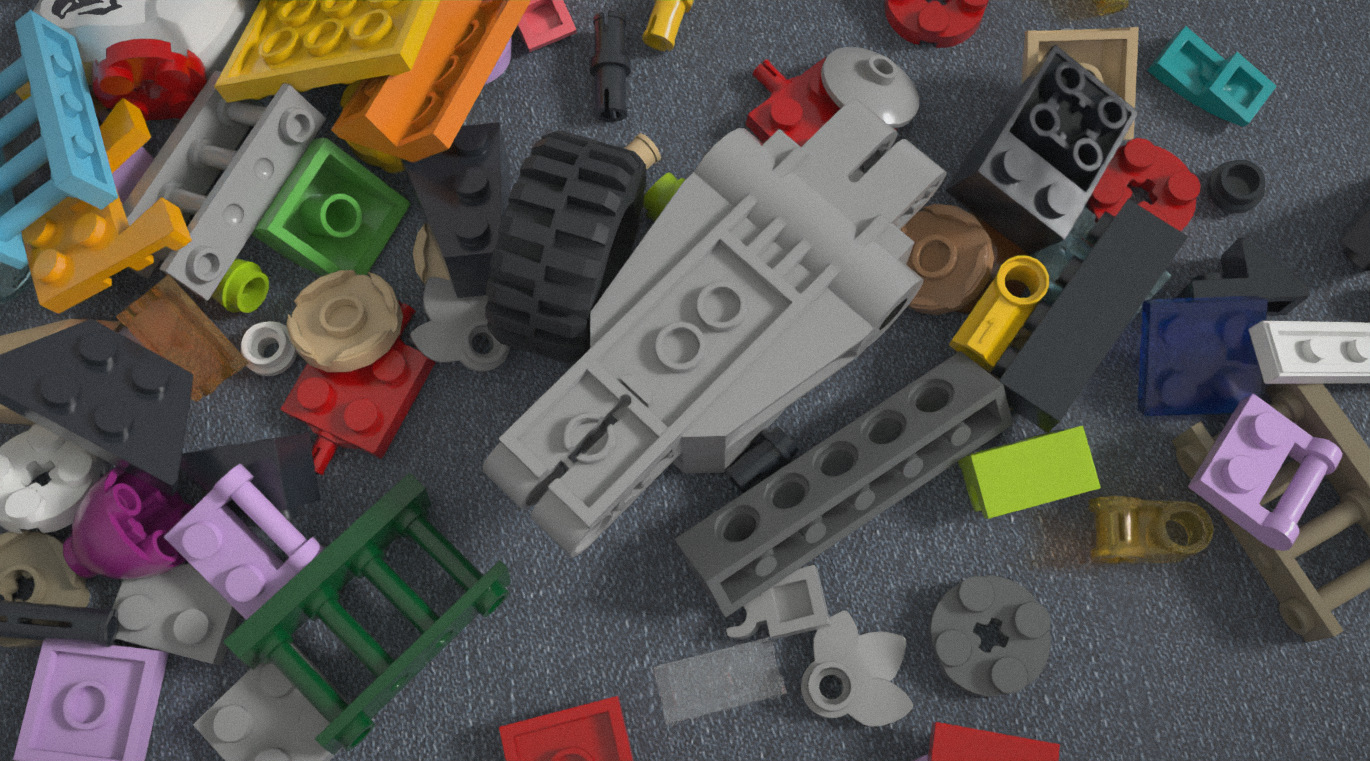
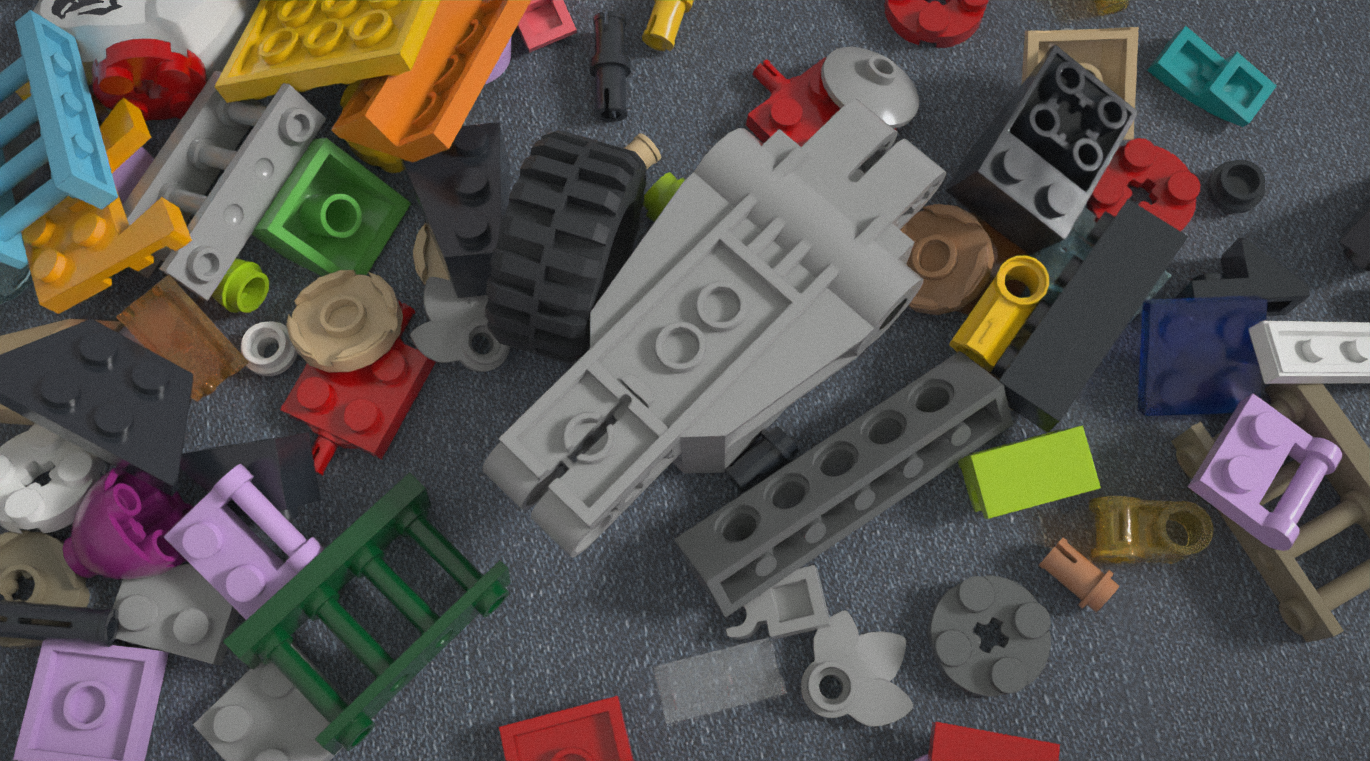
(1079, 575): none -> nougat pin

